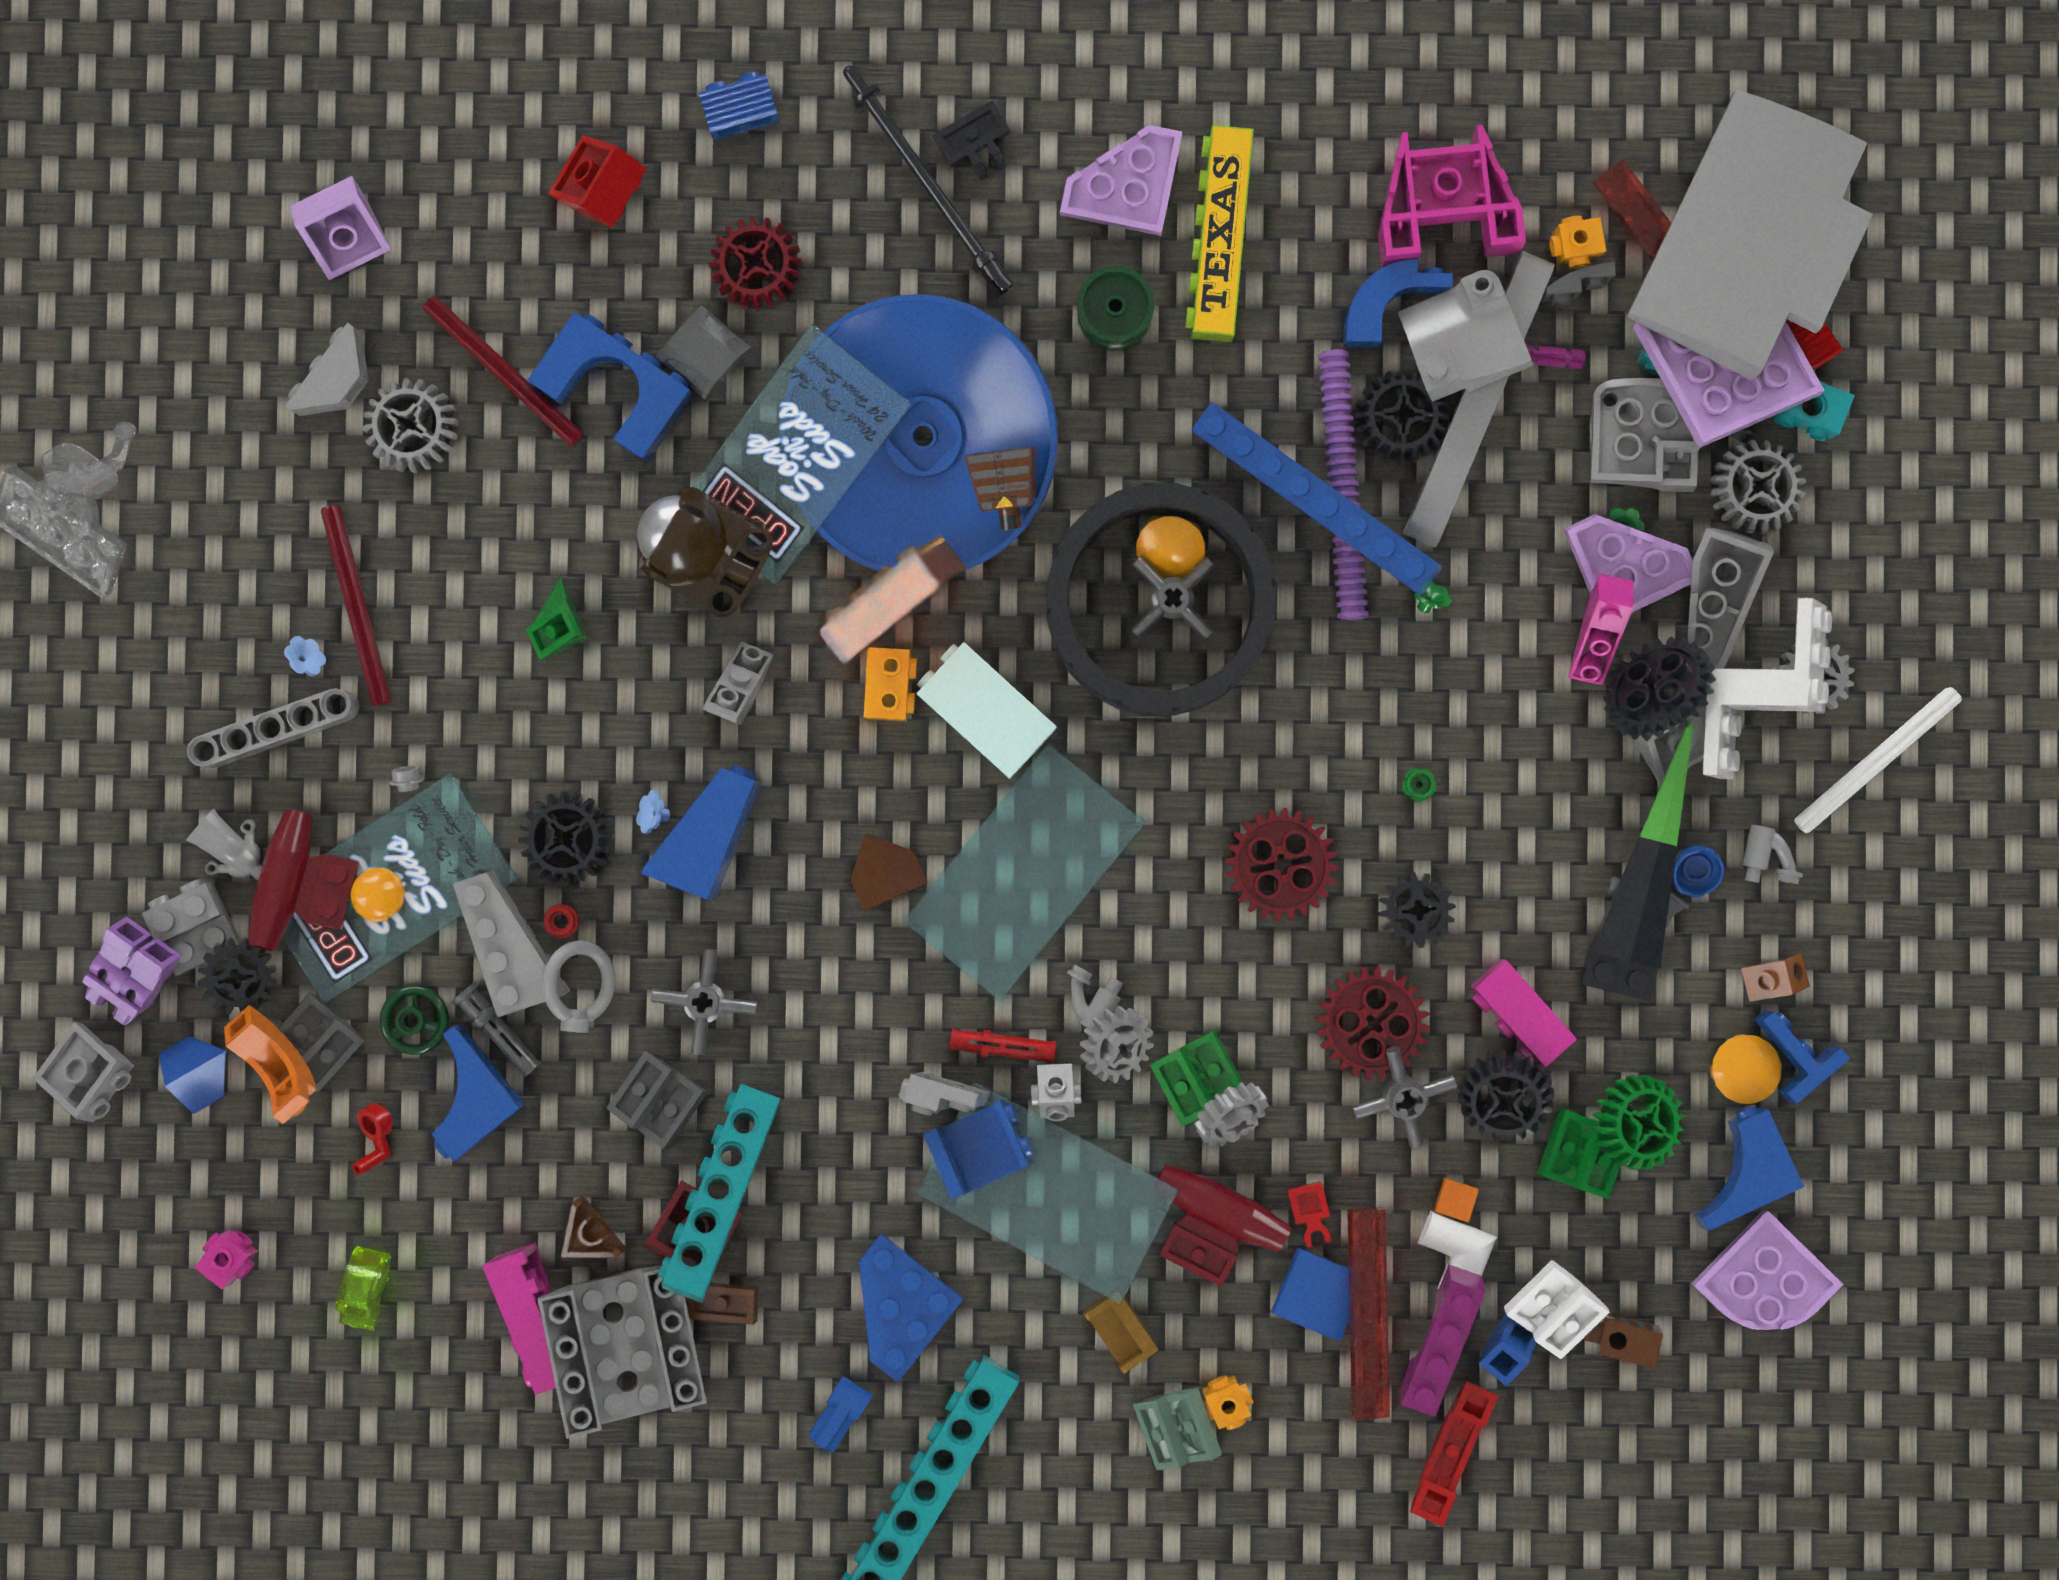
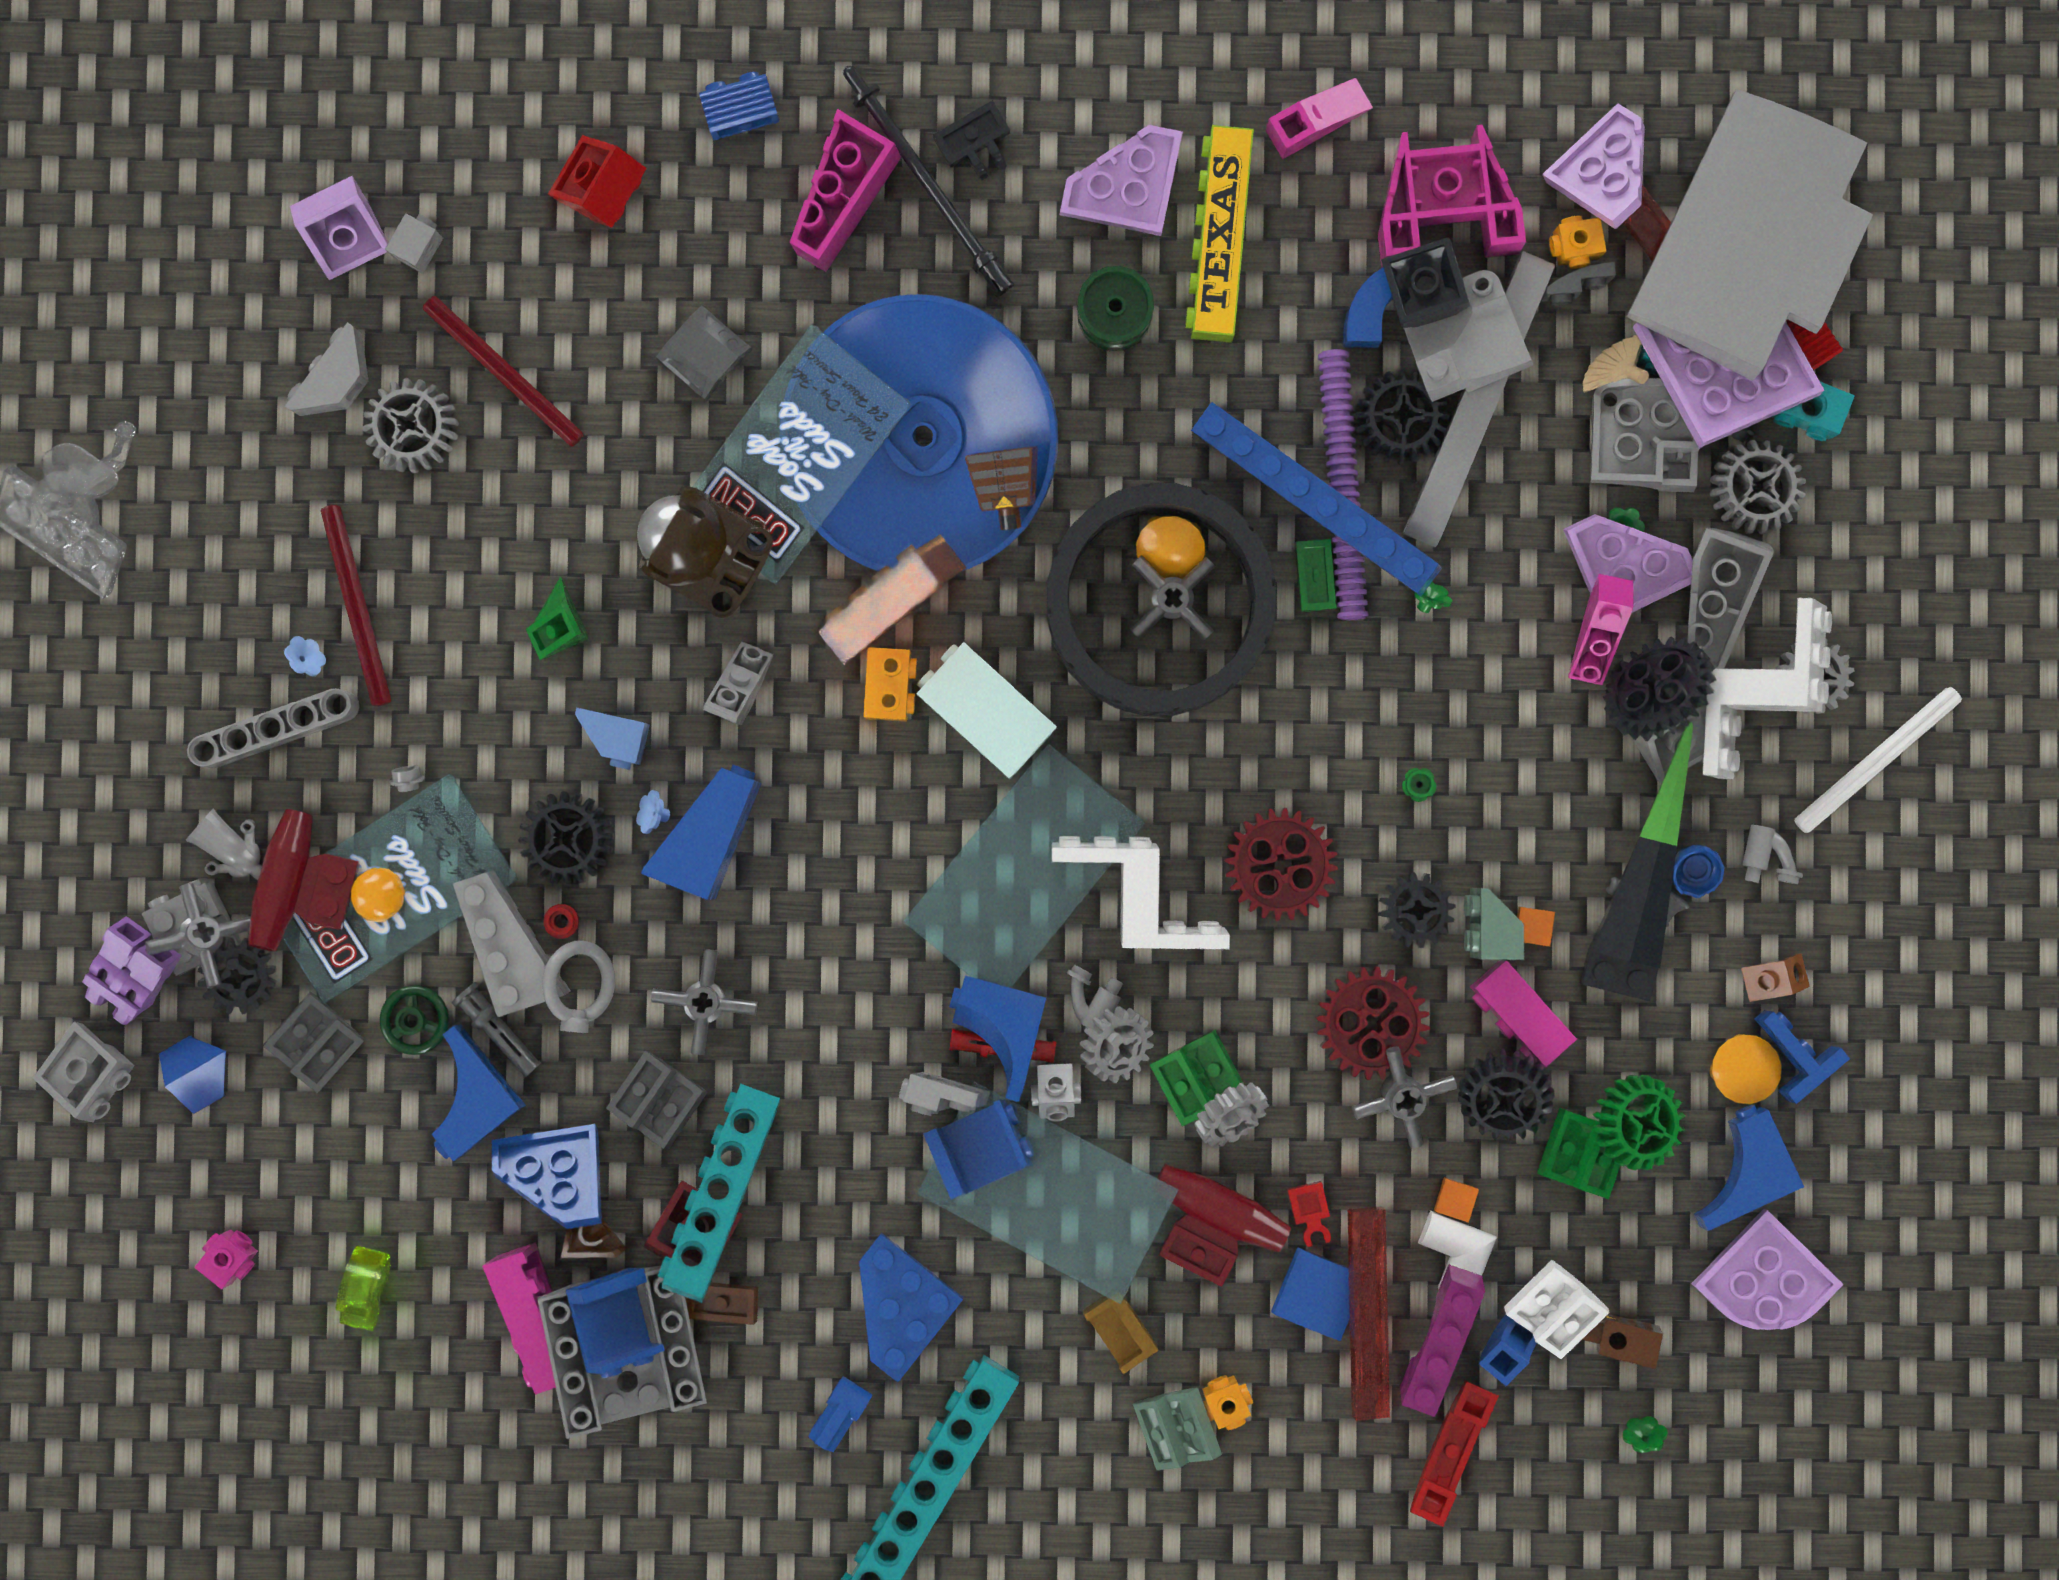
(195, 946): none -> flat silver bar
(274, 1060): orange arch -> none
(375, 1123): red plate -> none
(414, 242): none -> light grey brick
(554, 1172): none -> plate
(585, 345): blue arch -> none
(612, 1322): none -> blue panel
(615, 737): none -> medium blue slope
(762, 251): dark red gear -> none
(842, 189): none -> dark pink wedge
(884, 872): reddish brown slope -> none
(1005, 1020): none -> blue arch
(1141, 894): none -> white bracket
(1315, 575): none -> green plate
(1316, 117): none -> dark pink slope
(1426, 284): none -> black slope
(1493, 928): none -> sand green slope
(1537, 925): none -> orange tile
(1557, 356): magenta axle -> none
(1604, 167): none -> lavender plate
(1616, 364): none -> tan hand
(1645, 1434): none -> green plant

